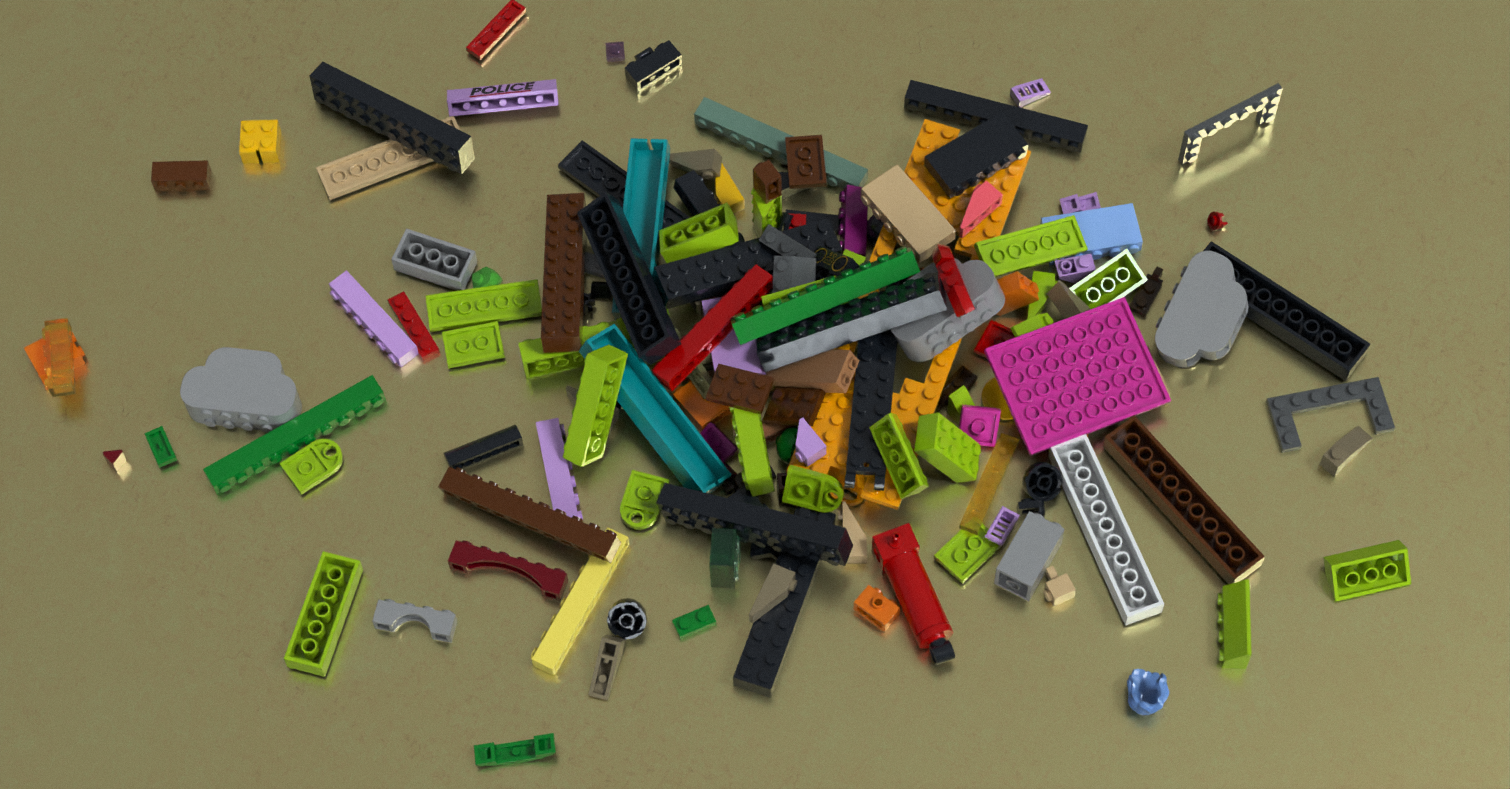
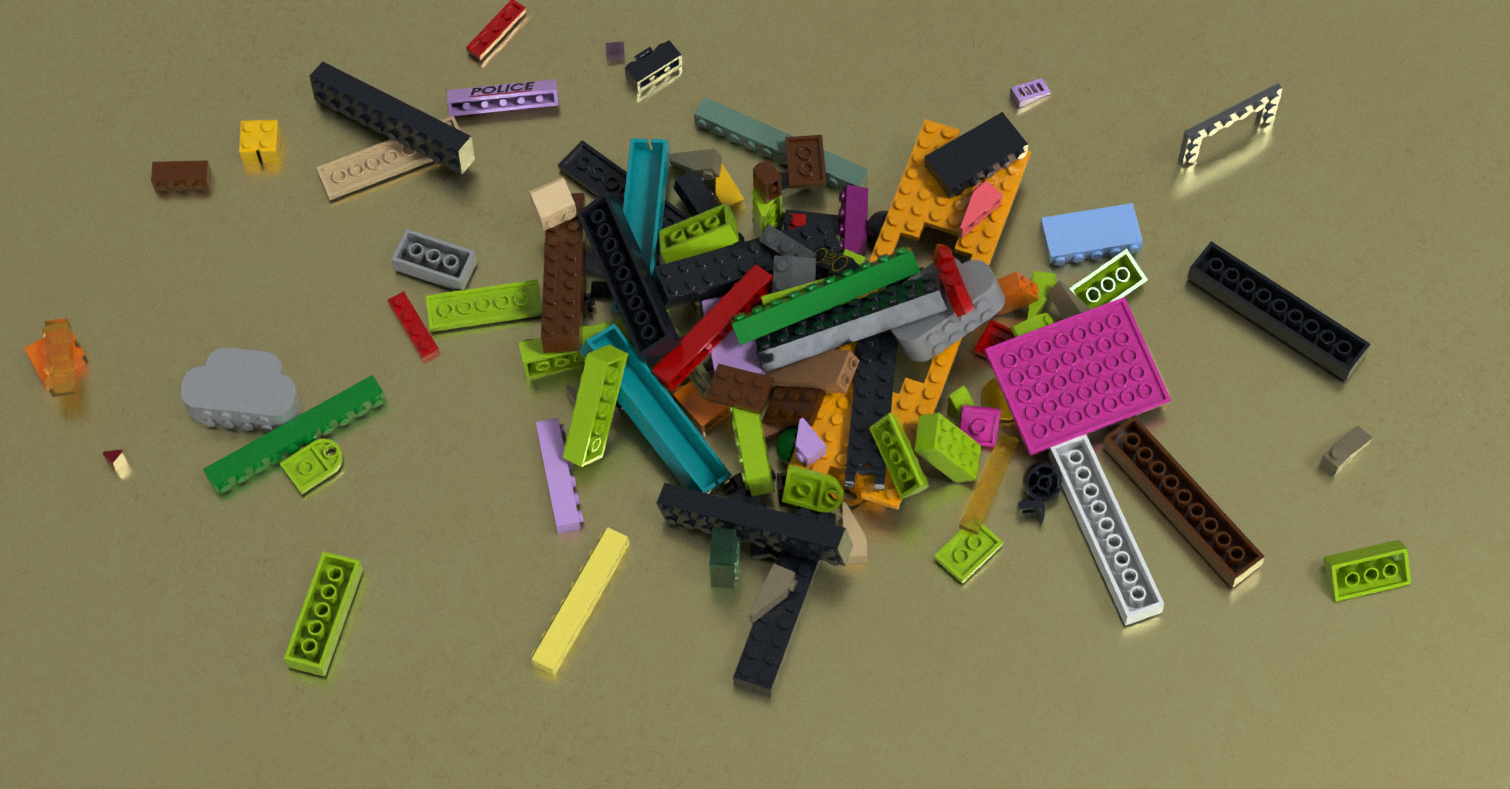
(160, 446): green plate -> none
(373, 319): lavender brick -> none
(391, 615): light grey arch -> none
(469, 557): dark red arch -> none
(473, 344): lime plate -> none
(484, 448): black brick -> none
(486, 277): bright green plate -> none
(515, 752): green slope -> none
(529, 514): reddish brown brick -> none
(552, 204): none -> tan slope
(606, 666): dark tan slope -> none
(627, 618): black cylinder -> none
(641, 499): lime plate -> none
(694, 622): green plate -> none
(720, 444): magenta bracket -> none
(877, 607): orange brick -> none
(899, 558): red piece -> none
(907, 213): tan brick -> none
(958, 379): dark brown hinge -> none
(977, 110): black brick -> none
(1009, 516): lavender slope -> none
(1029, 555): light grey brick -> none
(1032, 246): lime plate -> none
(1058, 588): tan brick -> none
(1075, 268): lavender slope -> none
(1076, 204): lavender slope -> none
(1147, 293): dark brown hinge -> none
(1147, 691): medium blue hair -> none
(1203, 312): light grey brick -> none
(1215, 221): red plate -> none
(1235, 625): lime slope -> none
(1368, 390): dark grey plate -> none

